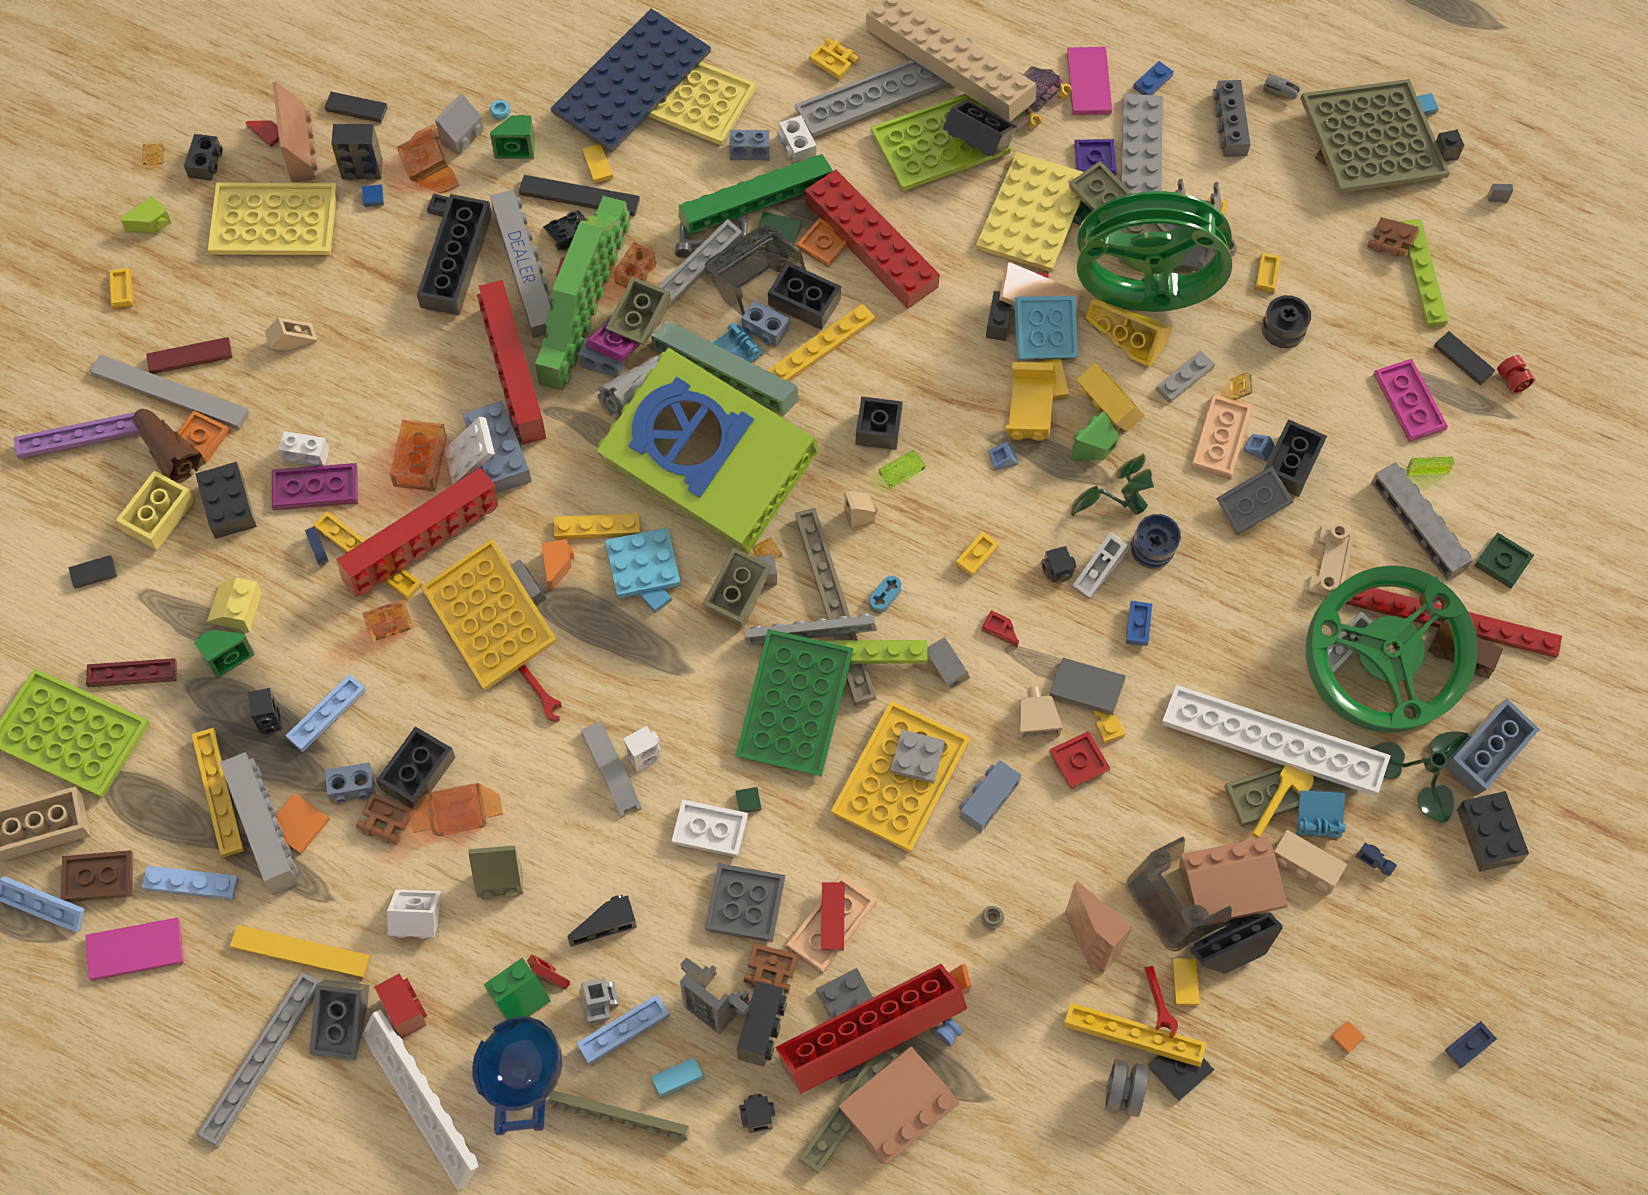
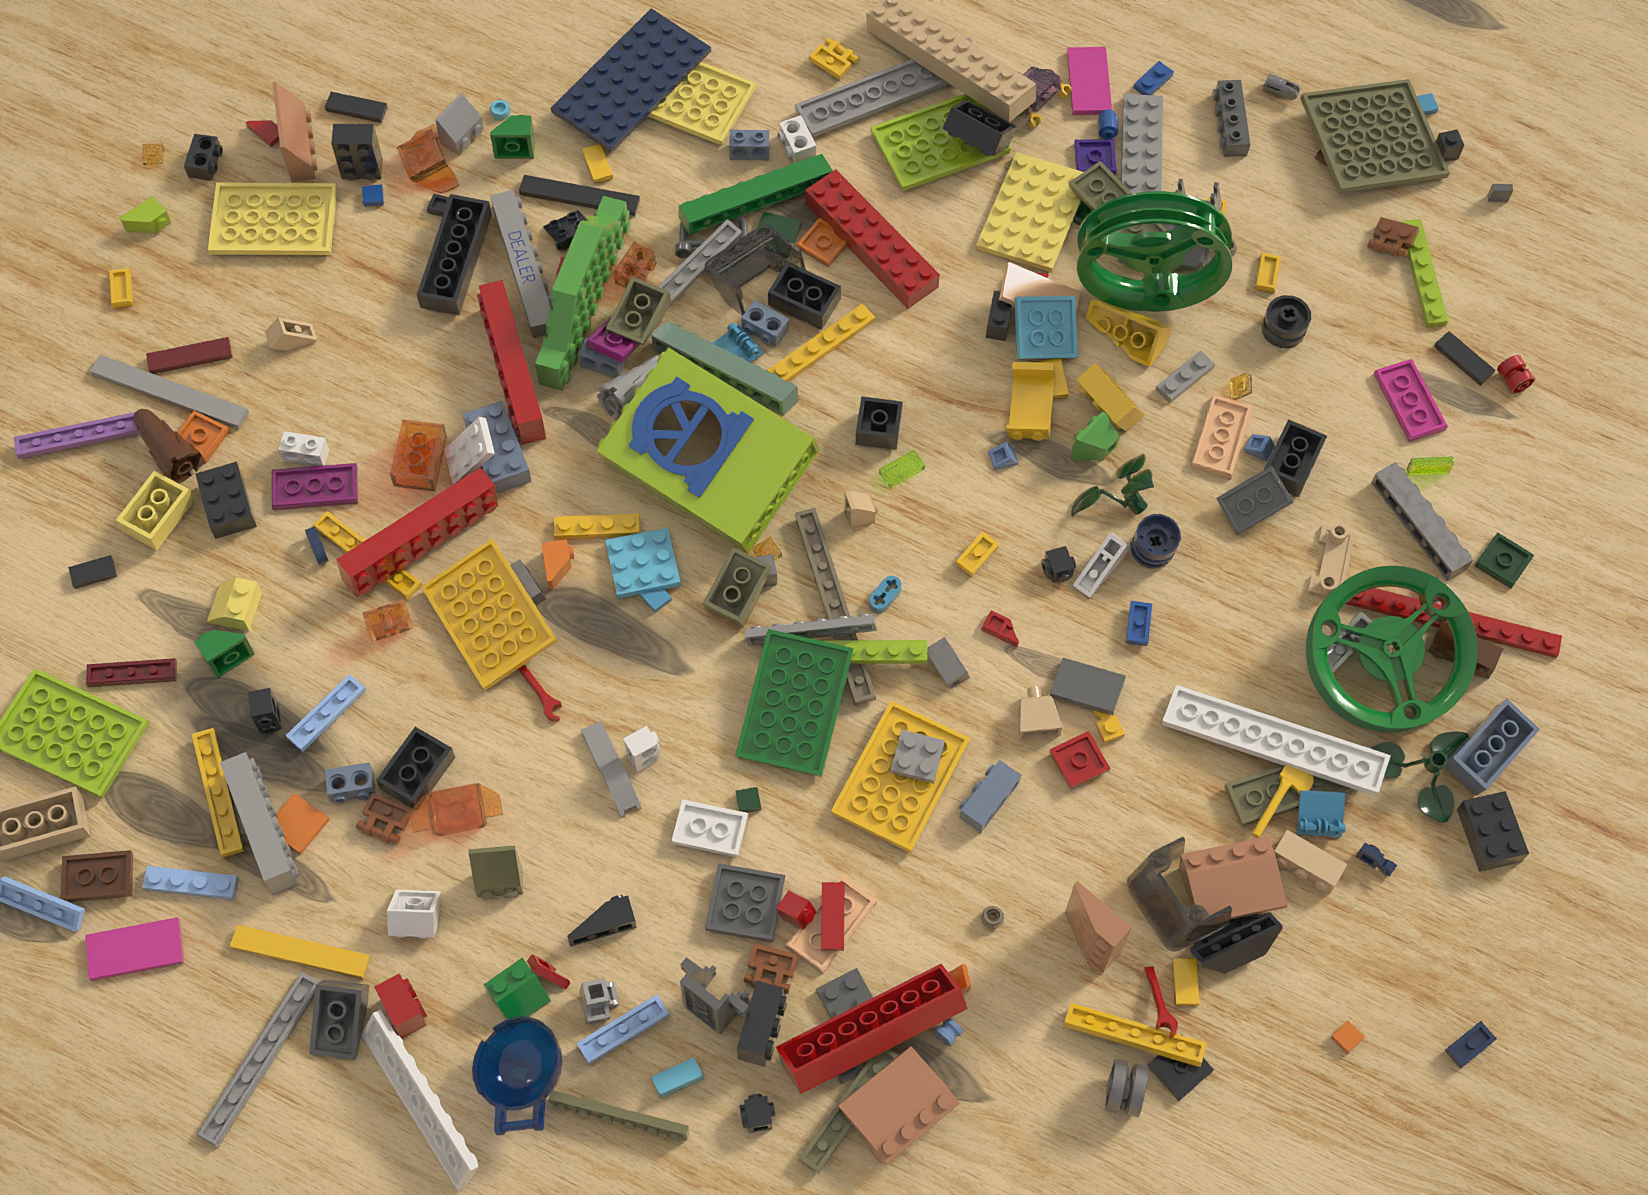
(796, 910): none -> red brick
(1108, 124): none -> blue brick

